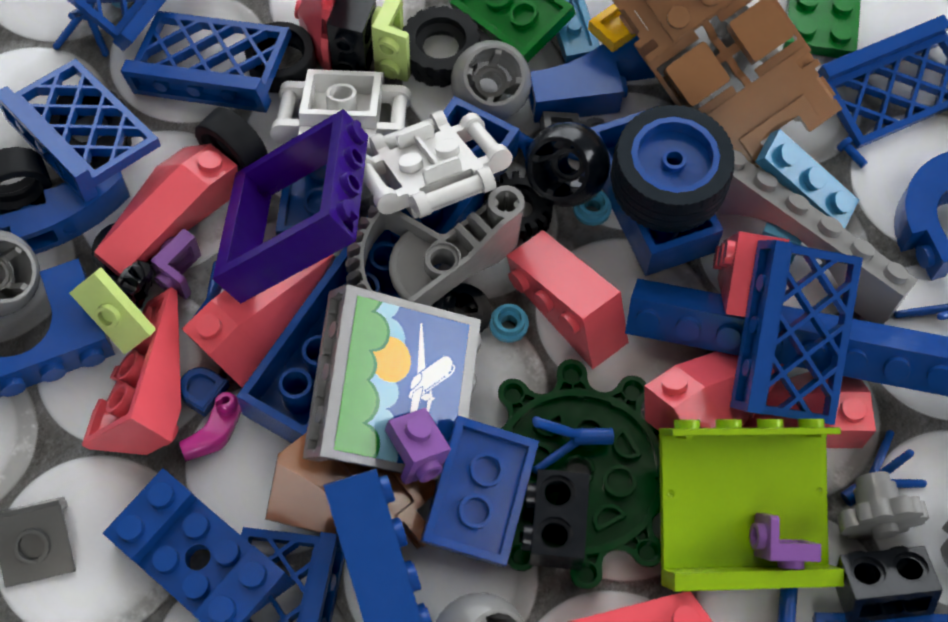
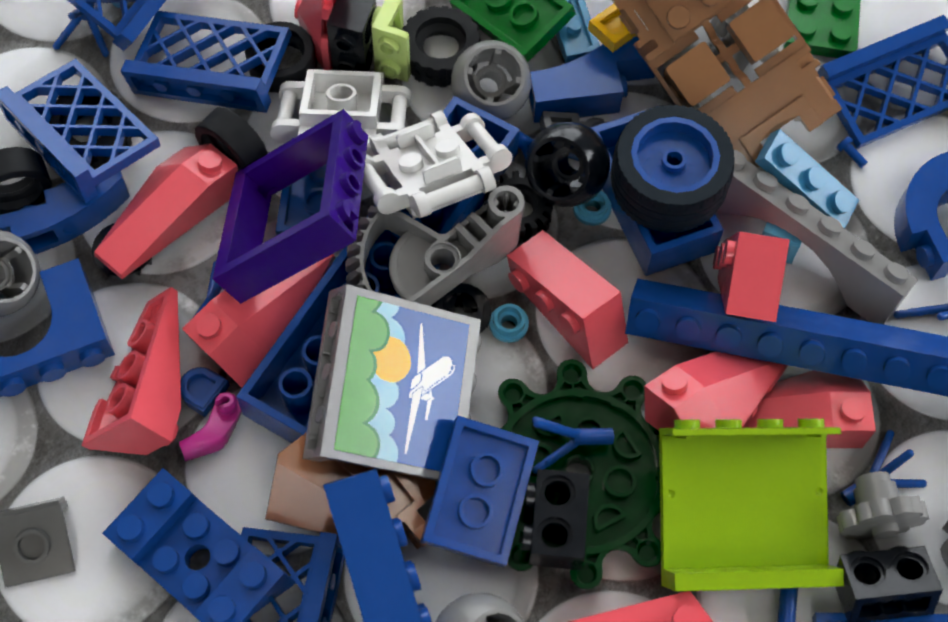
(112, 311): yellowish green plate -> none
(136, 282): black gear -> none
(173, 260): medium lavender bracket -> none
(418, 445): medium lavender bracket -> none
(763, 323): blue fence -> none
(788, 552): medium lavender bracket -> none

